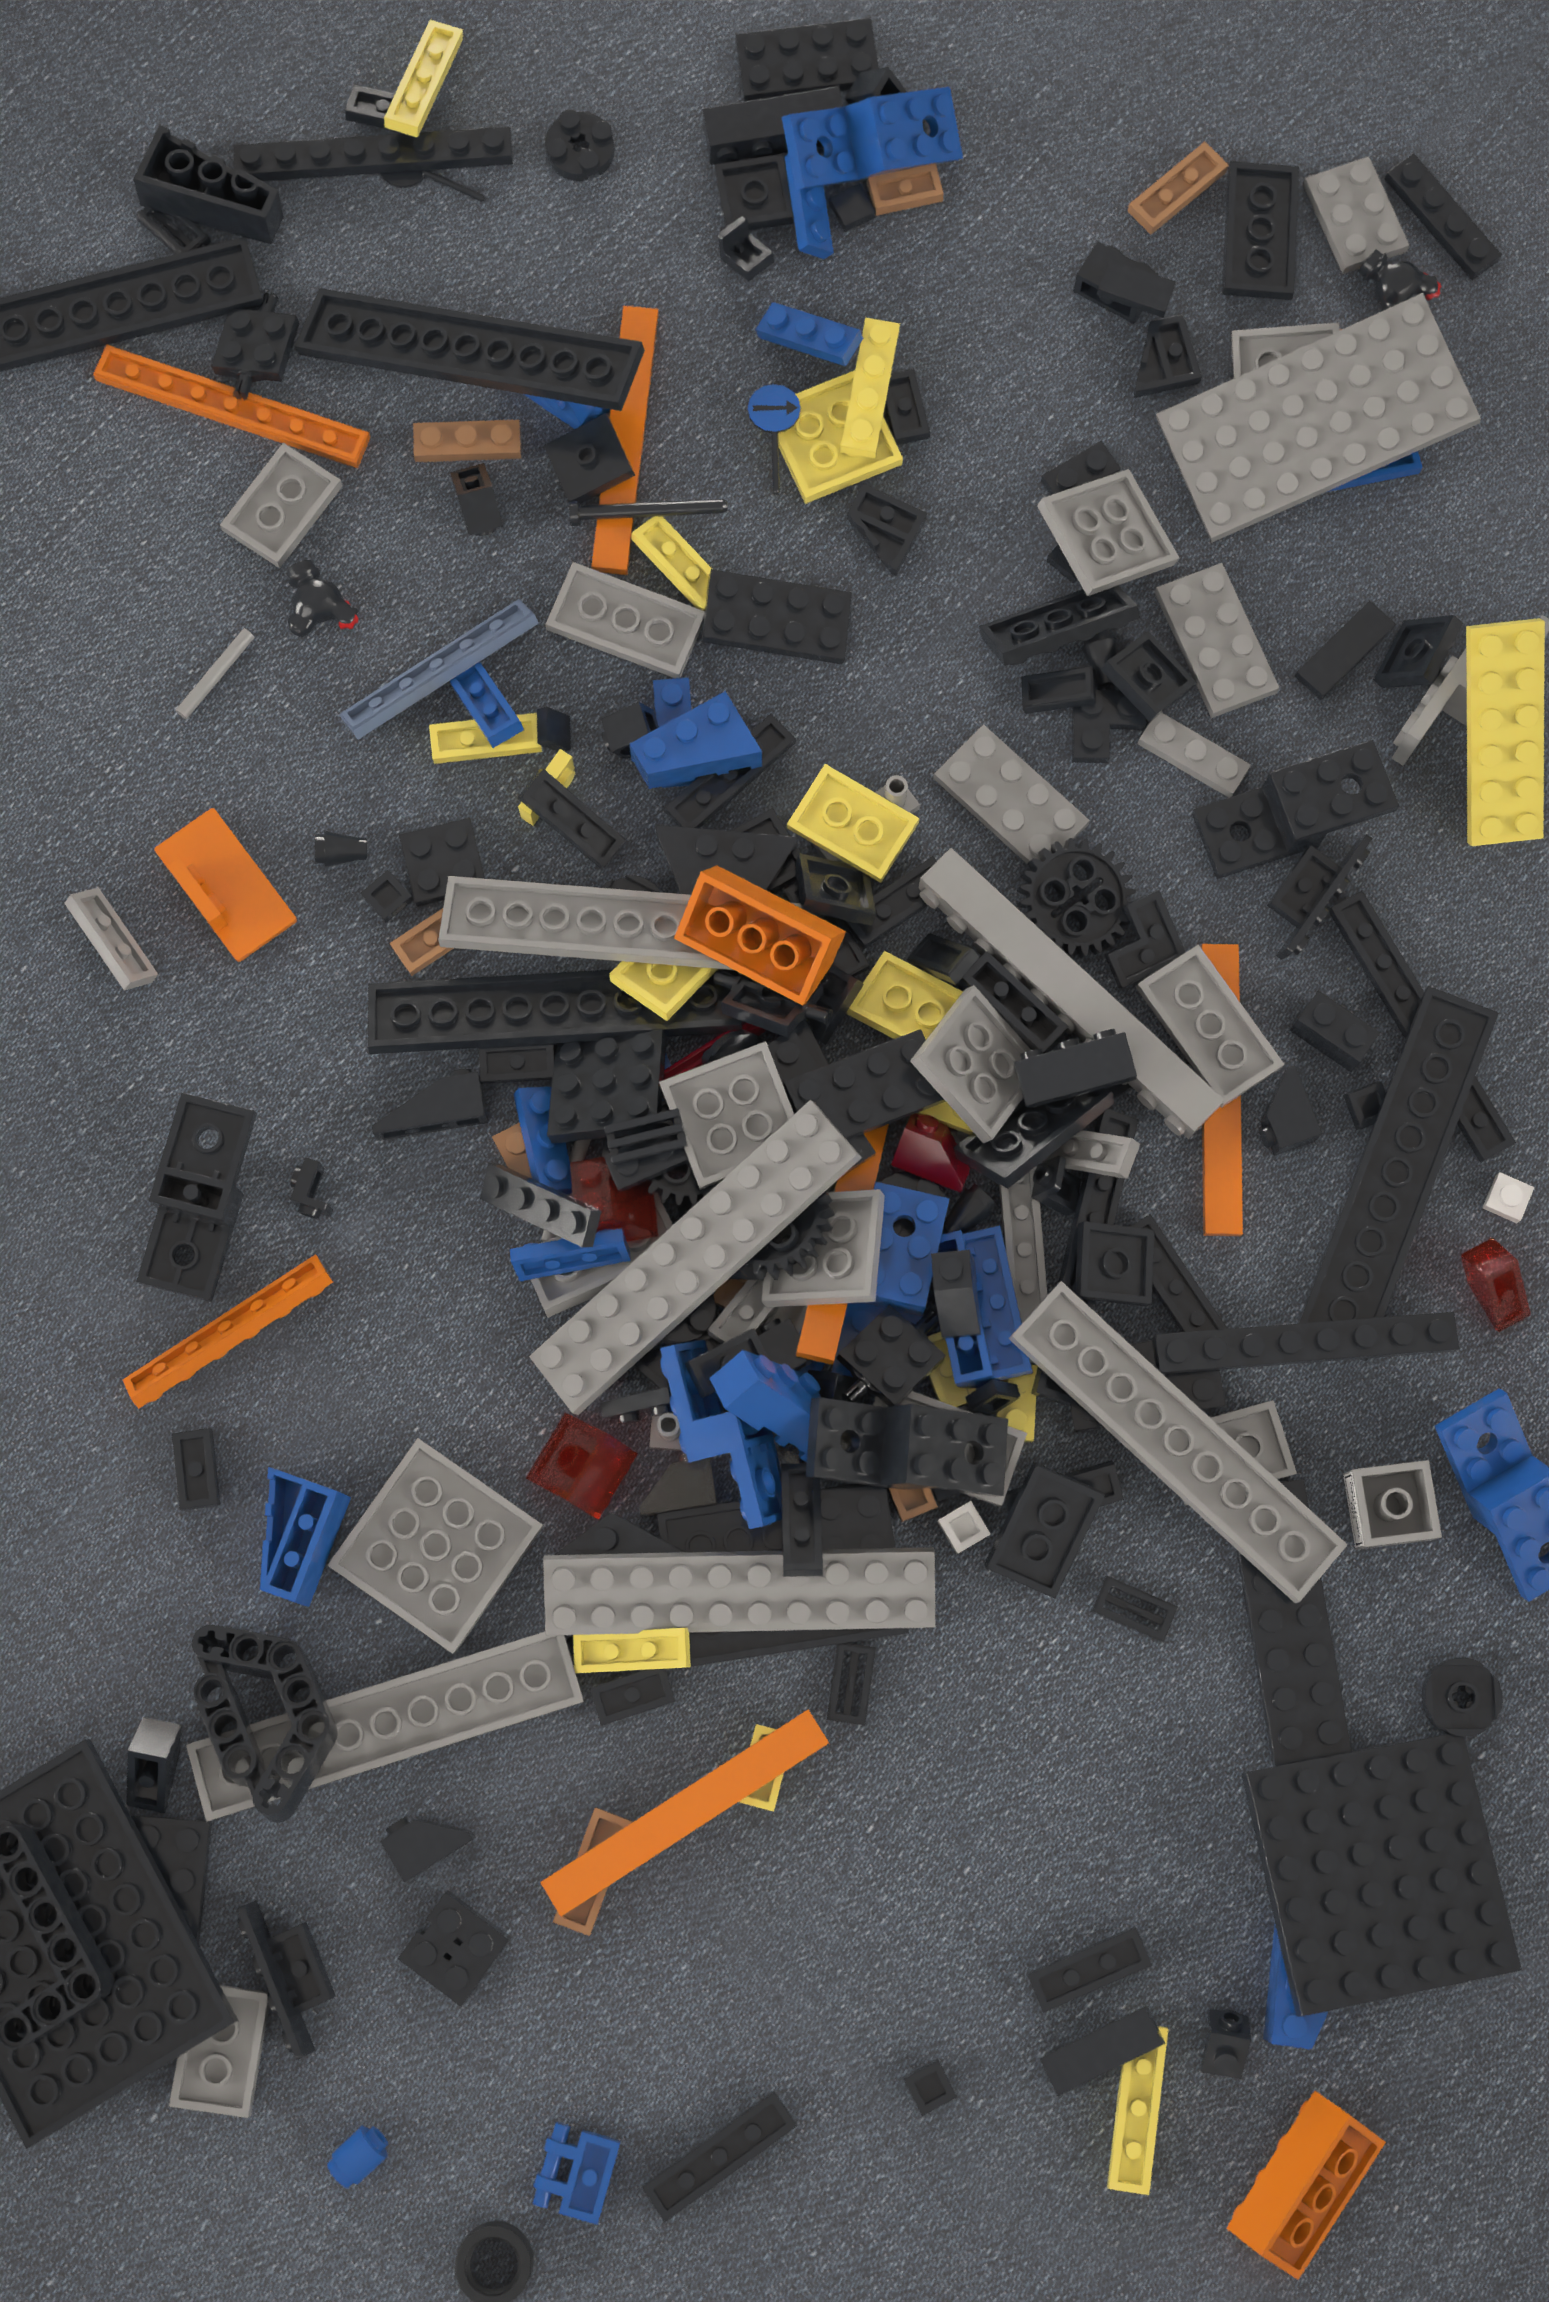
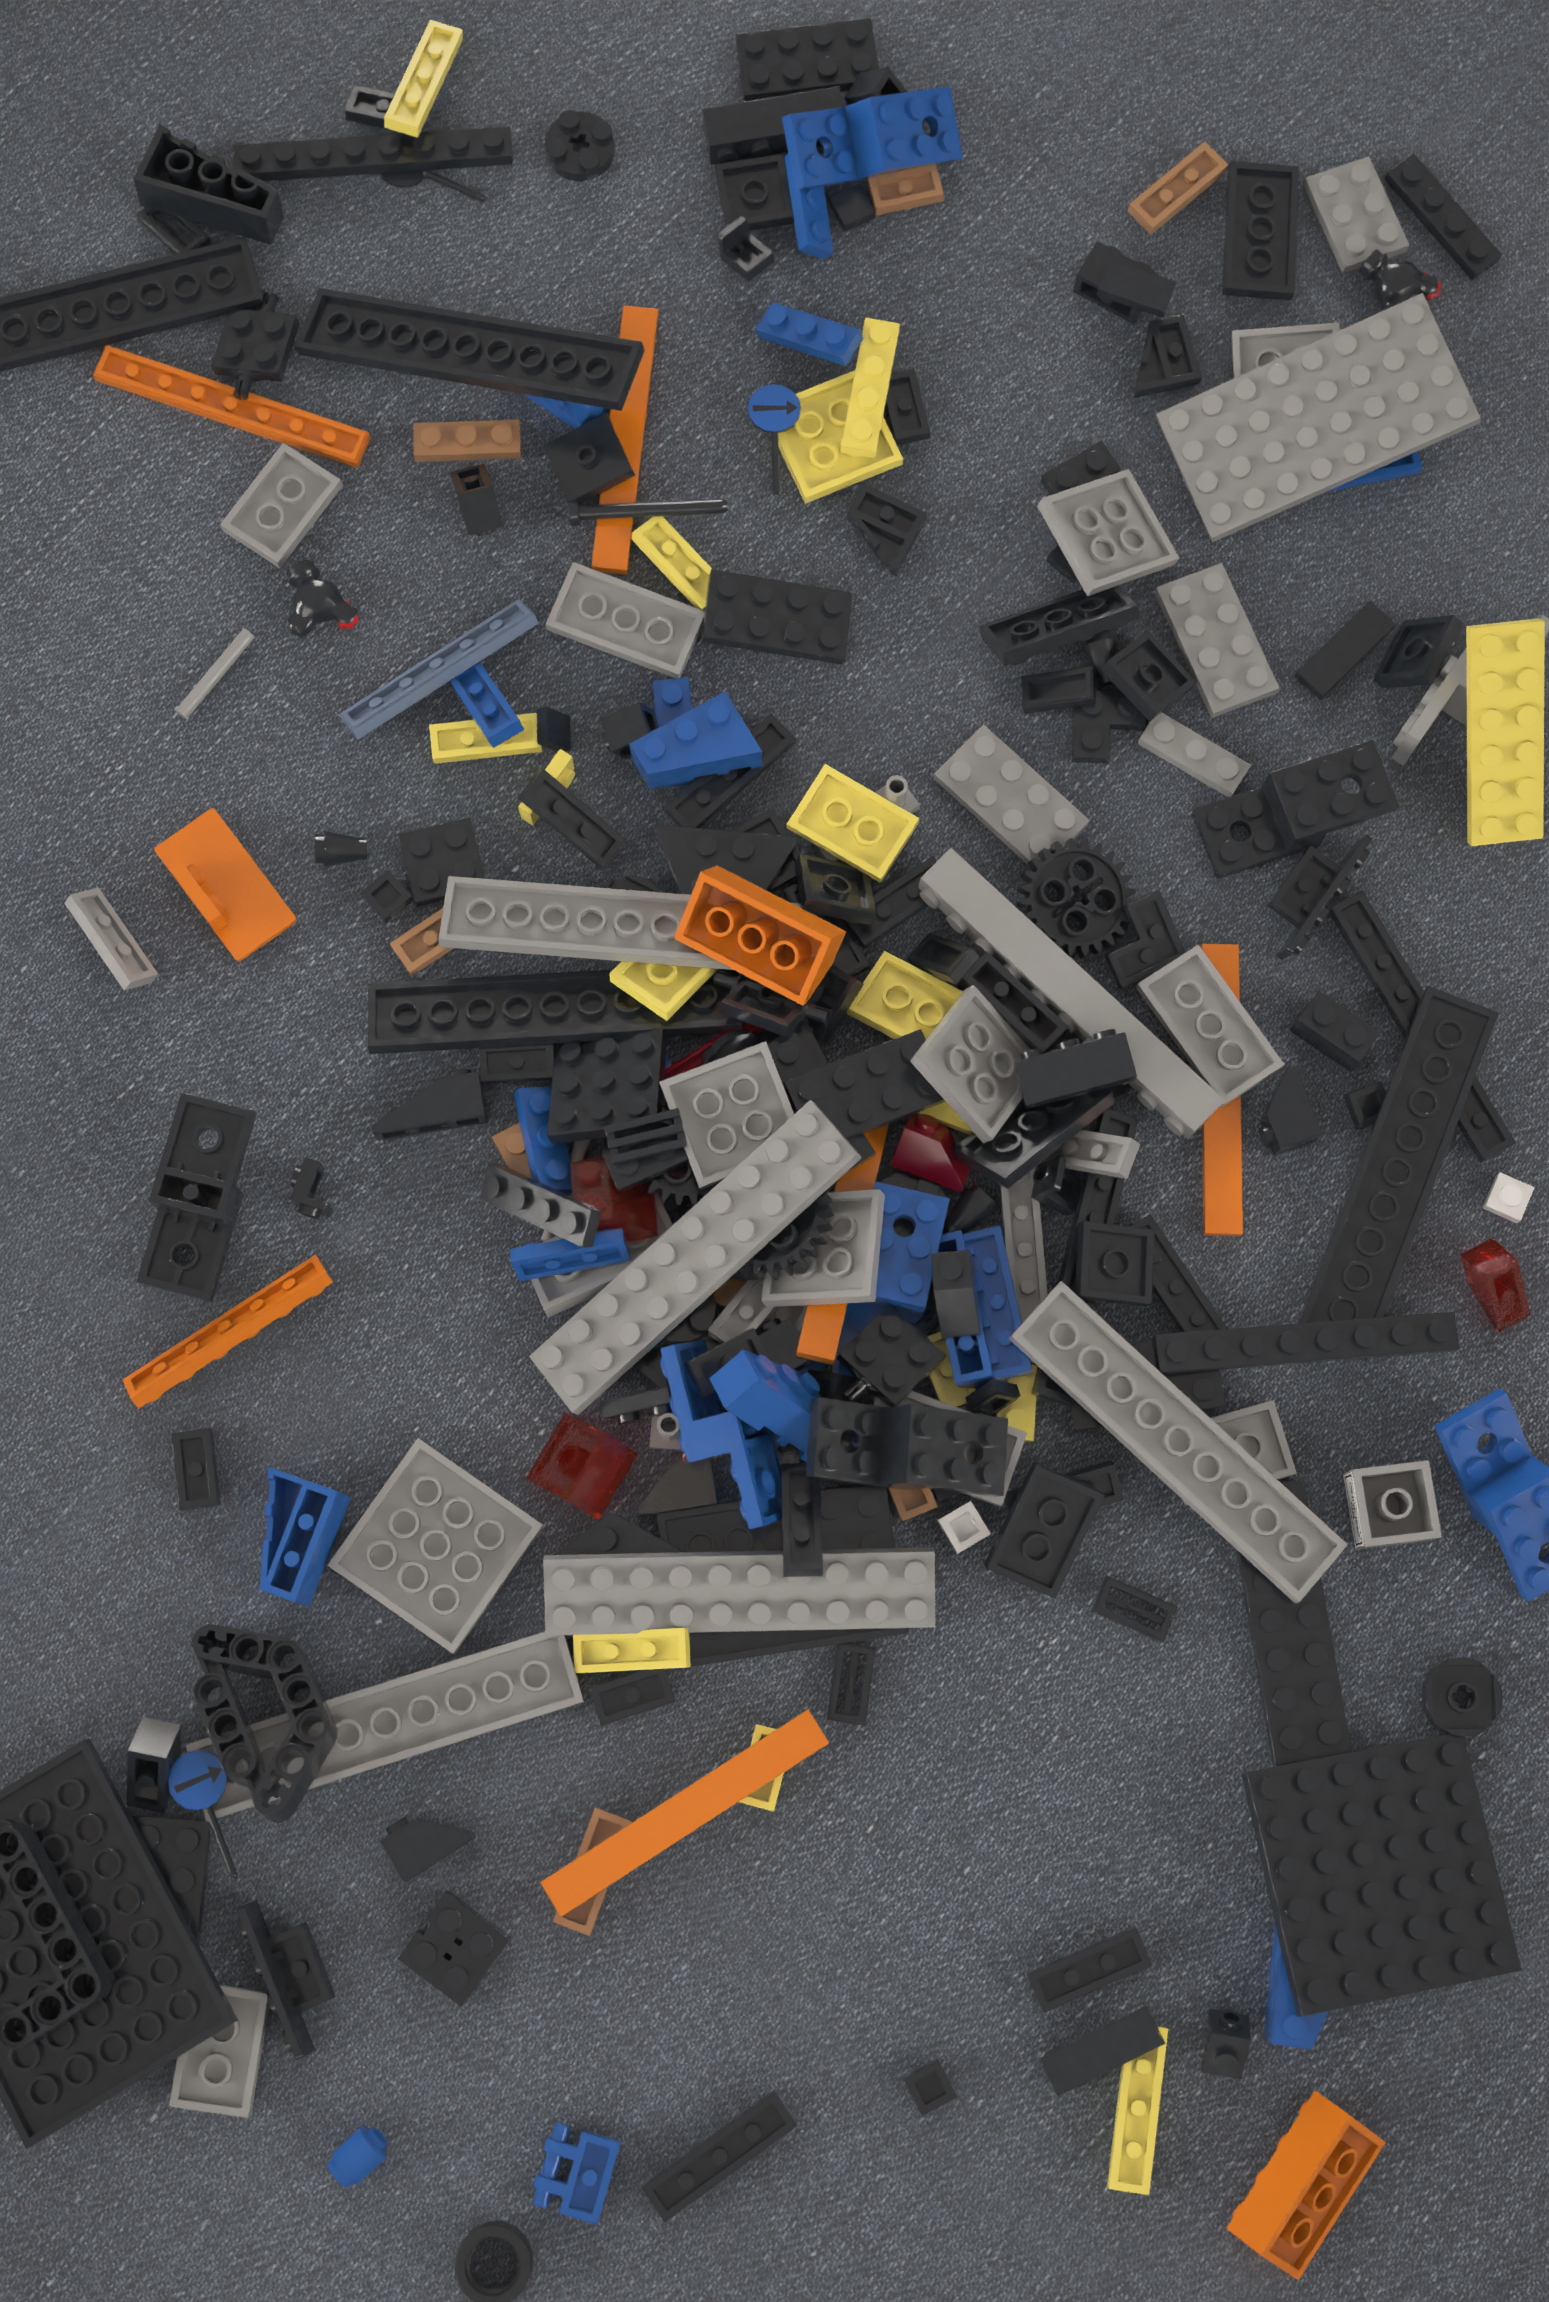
(197, 1784): none -> blue piece

